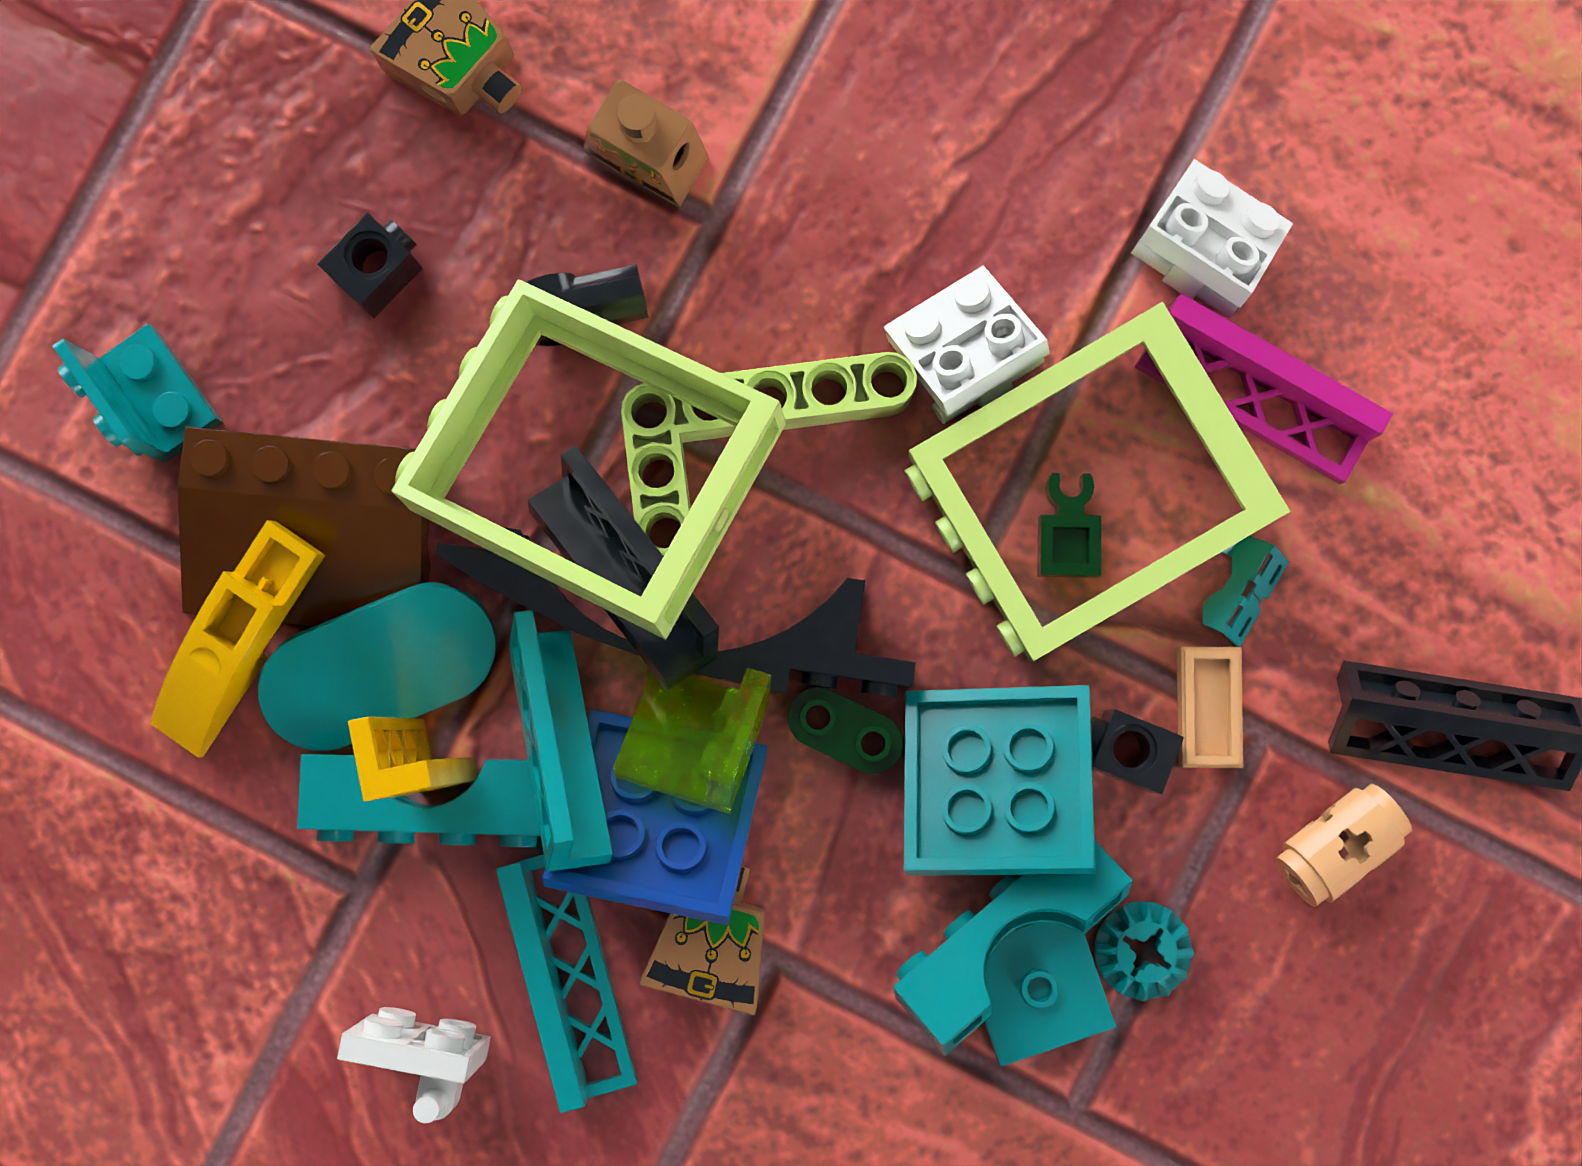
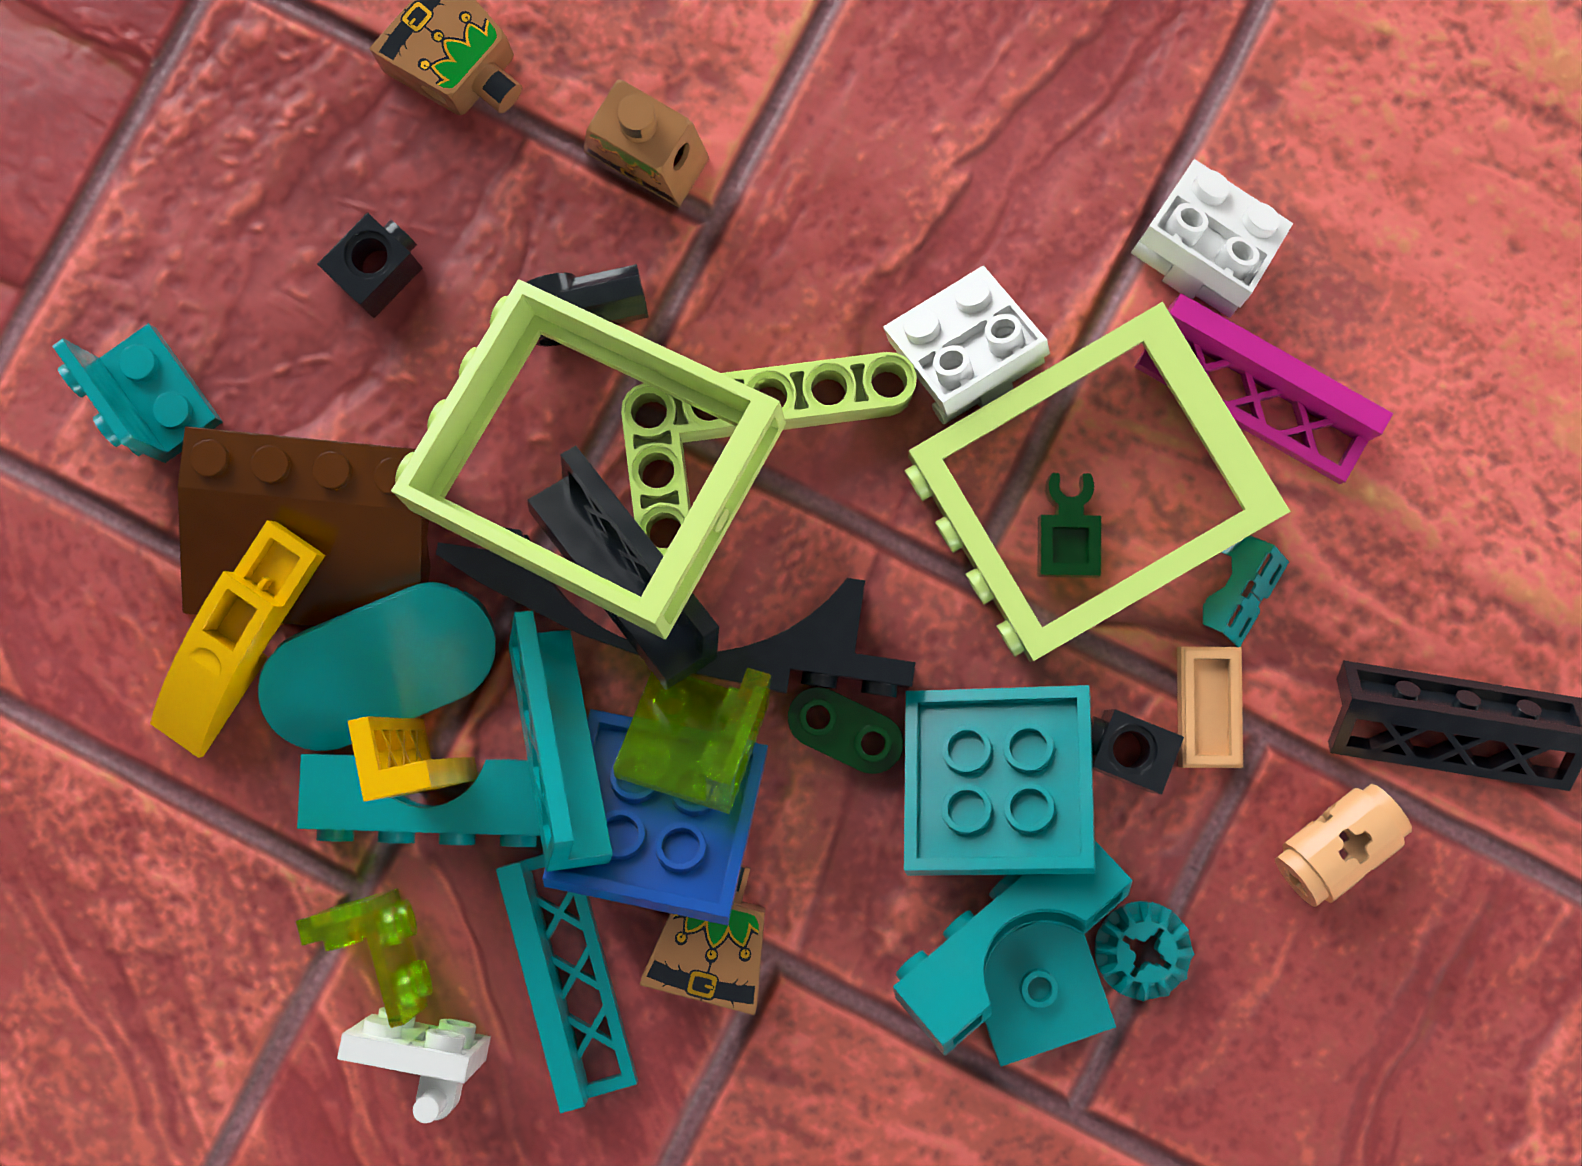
(389, 929): none -> clear neon green bracket

